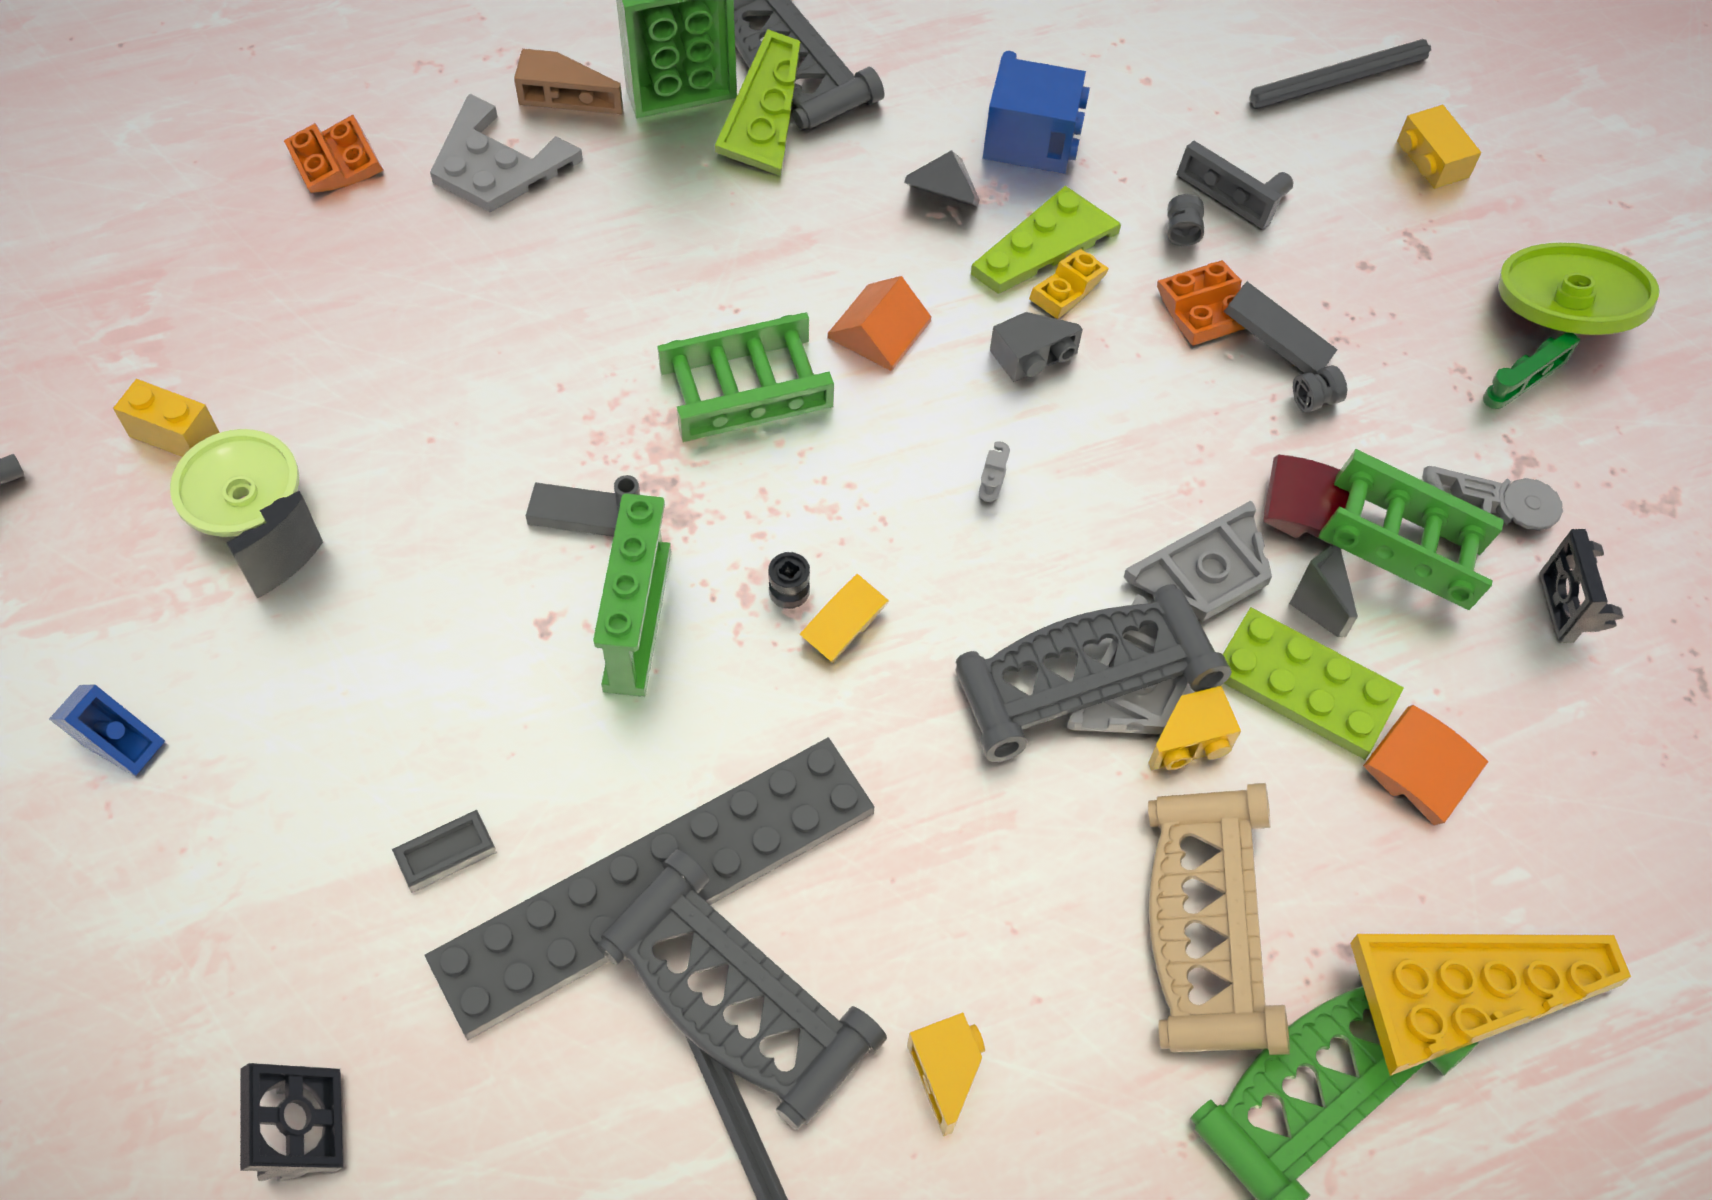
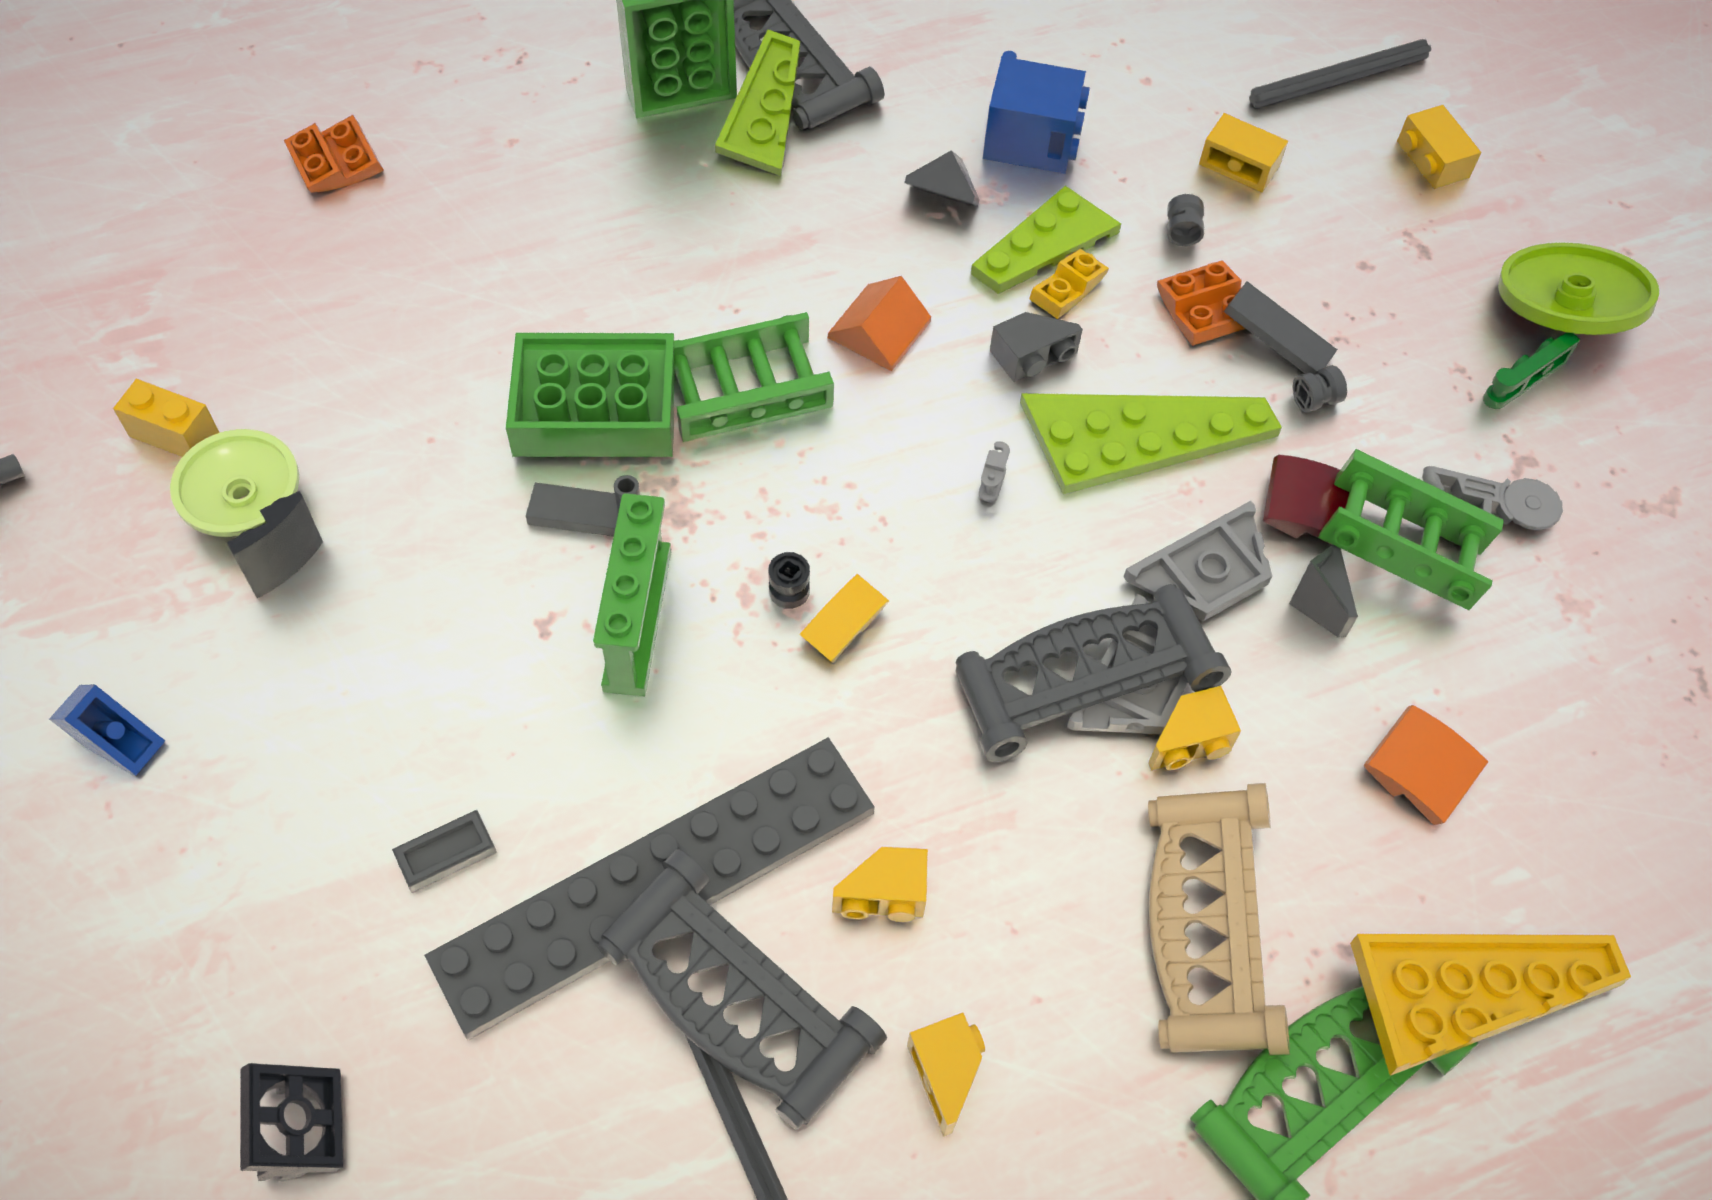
(488, 170): light grey wing -> none
(563, 83): medium nougat slope -> none
(592, 395): none -> bright green slope
(885, 884): none -> yellow slope
(1120, 436): none -> lime wing
(1232, 185): dark grey piece -> none
(1243, 152): none -> yellow brick
(1310, 683): lime plate -> none
(1567, 614): black piece -> none

